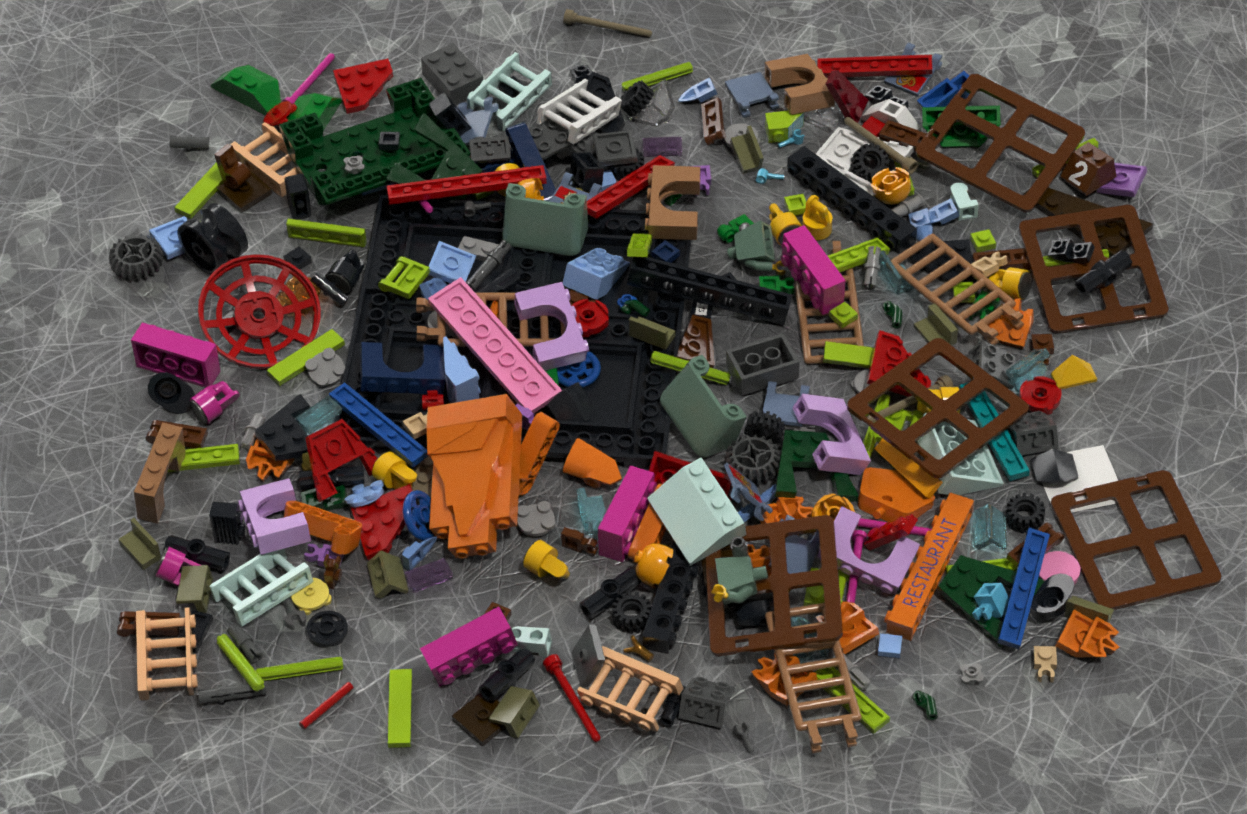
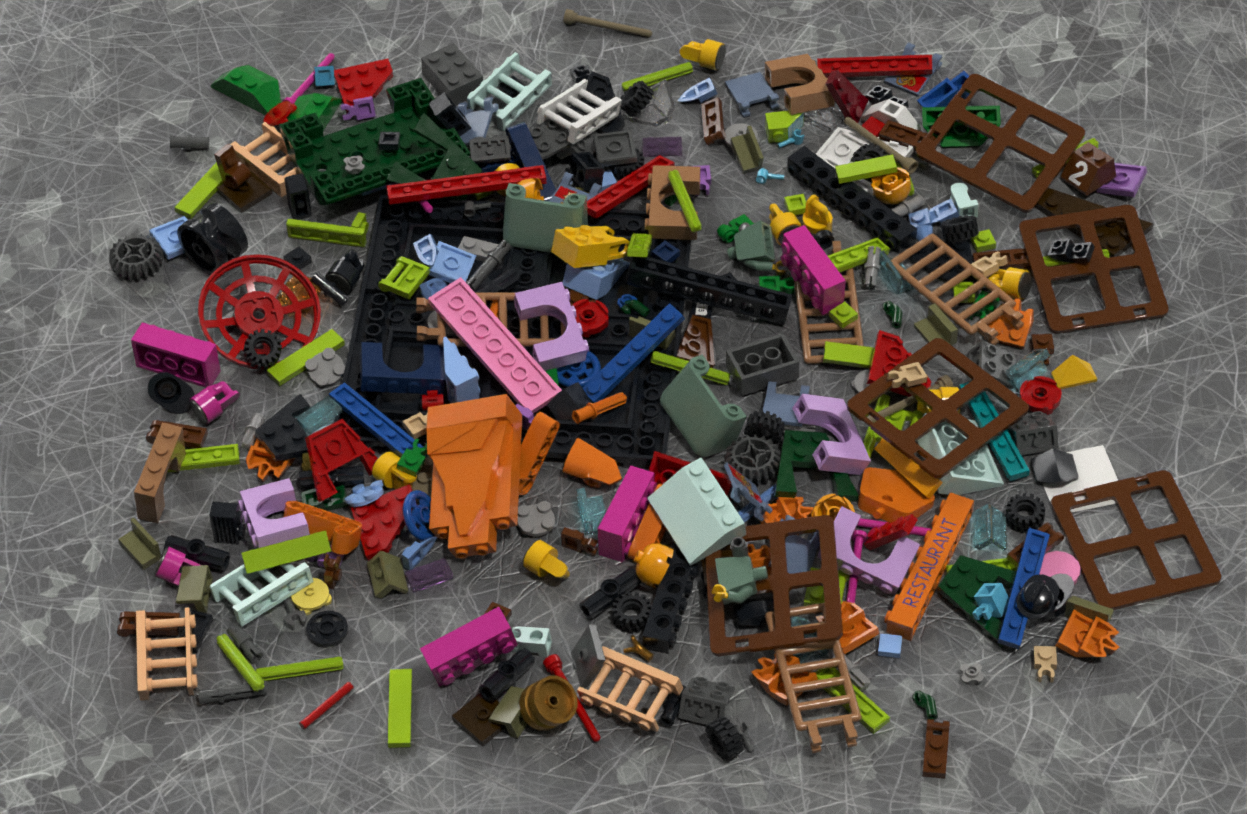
(262, 337): none -> black tyre
(286, 552): none -> lime tile
(324, 76): none -> dark azure plate
(360, 221): none -> lime plate
(362, 109): none -> medium lavender plate
(413, 459): none -> green plate
(426, 250): none -> medium blue plate
(548, 703): none -> pearl gold wheel
(588, 245): none -> yellow brick
(592, 410): none -> orange axle
(633, 353): none -> blue plate
(685, 201): none -> lime axle
(708, 55): none -> yellow piece
(724, 738): none -> black tyre
(823, 238): none -> black plate
(866, 169): none -> lime tile
(909, 374): none -> tan plate
(936, 749): none -> reddish brown plate
(959, 228): none -> black tyre
(1037, 596): none -> black piece
(1103, 273): black piece -> none

